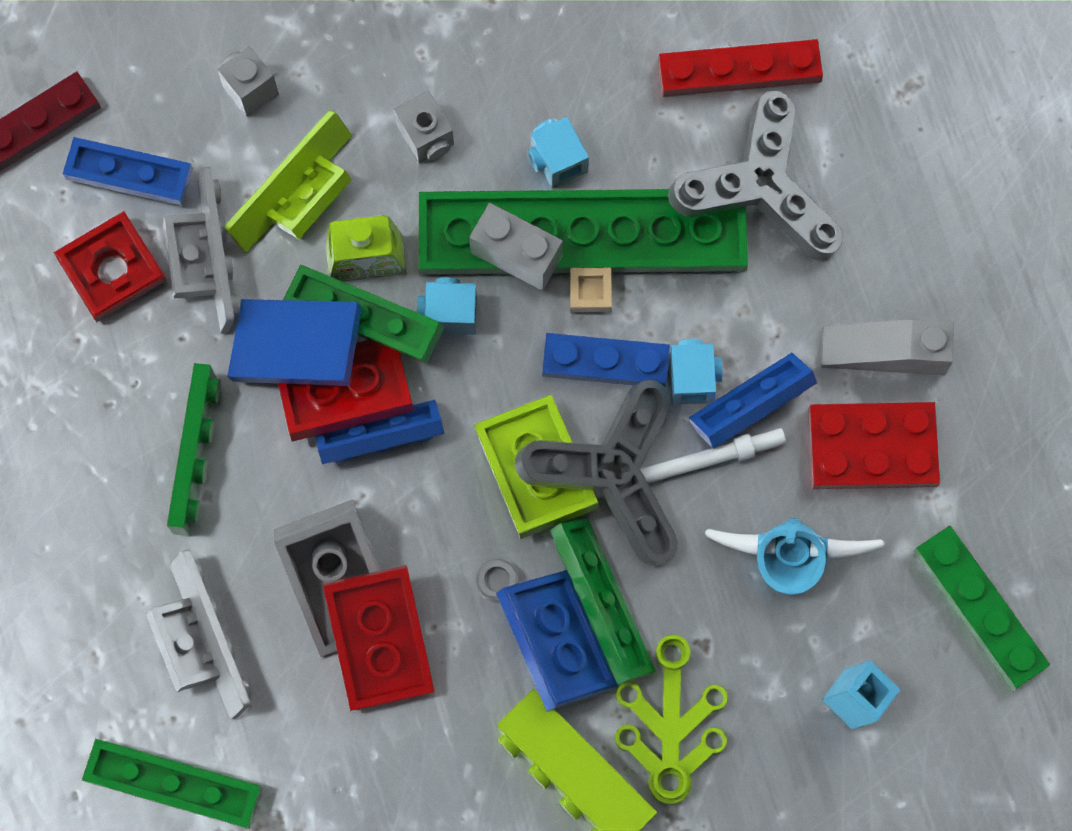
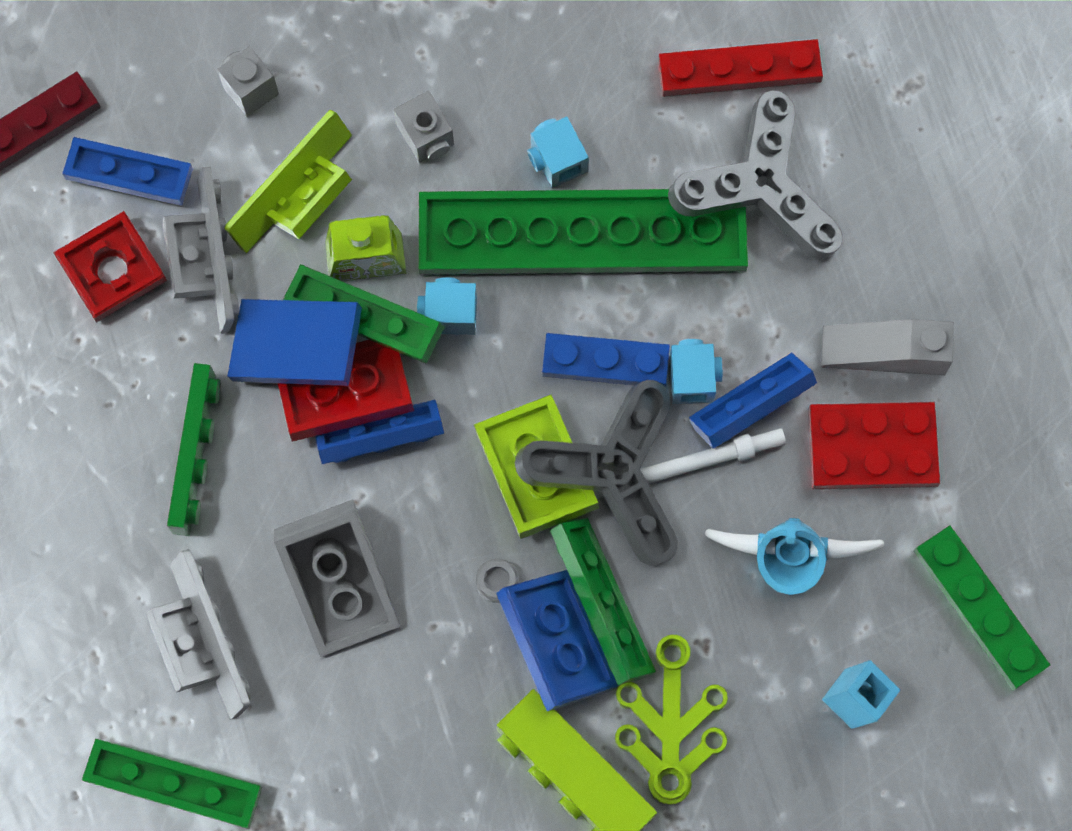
(378, 637): red plate -> none
(516, 246): light grey brick -> none
(590, 290): tan plate -> none

